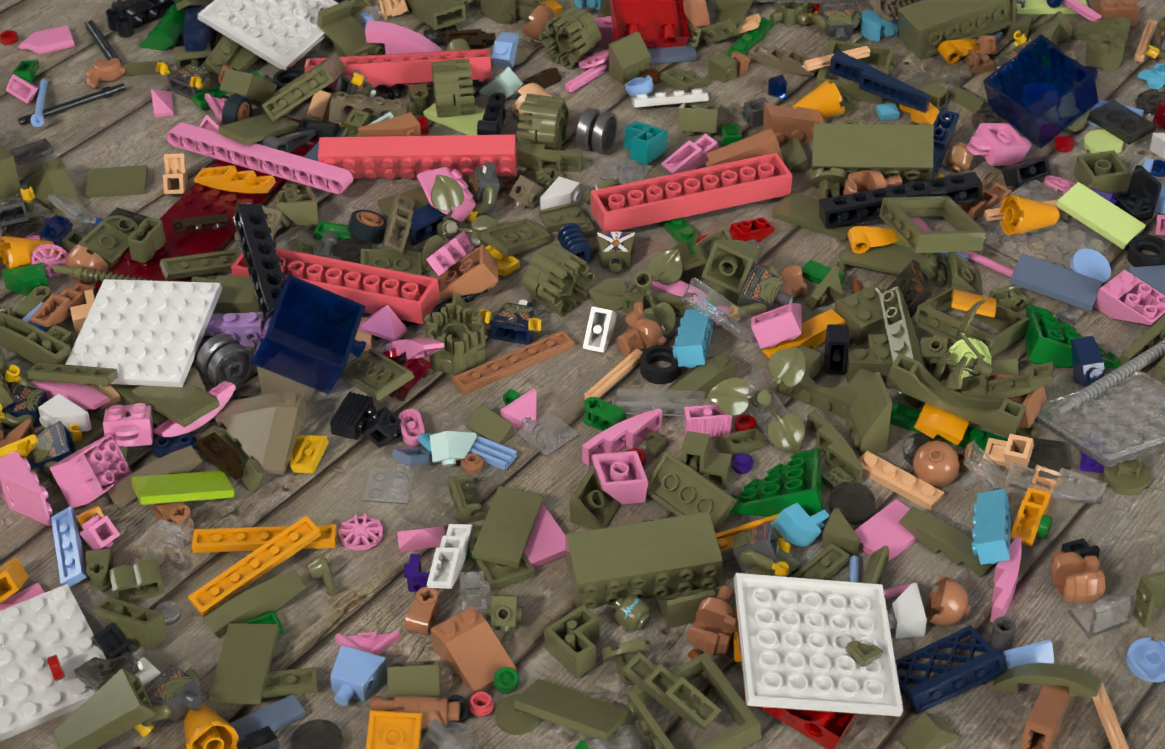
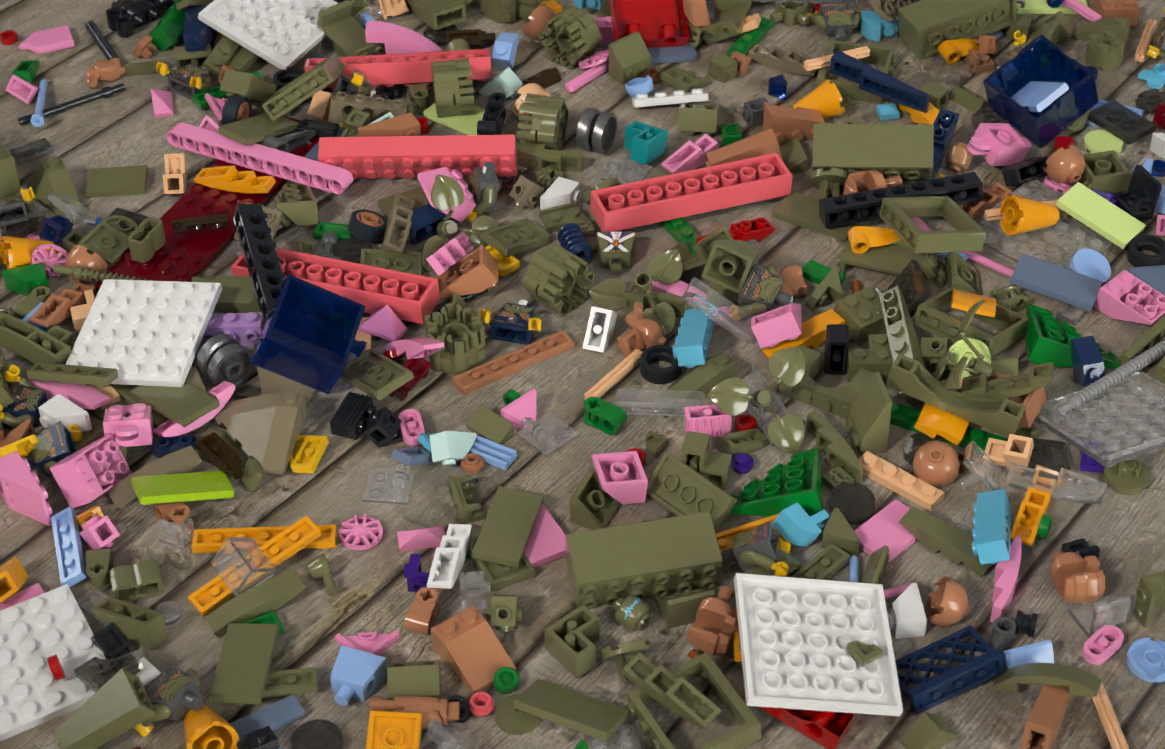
(144, 48): none -> nougat tile
(199, 264): olive plate -> none
(242, 564): none -> clear slope
(625, 433): bright pink slope -> none
(1025, 623): none -> black wheel
(1039, 94): none -> light blue tile
(1066, 165): none -> nougat cylinder
(1098, 646): none -> bright pink plate

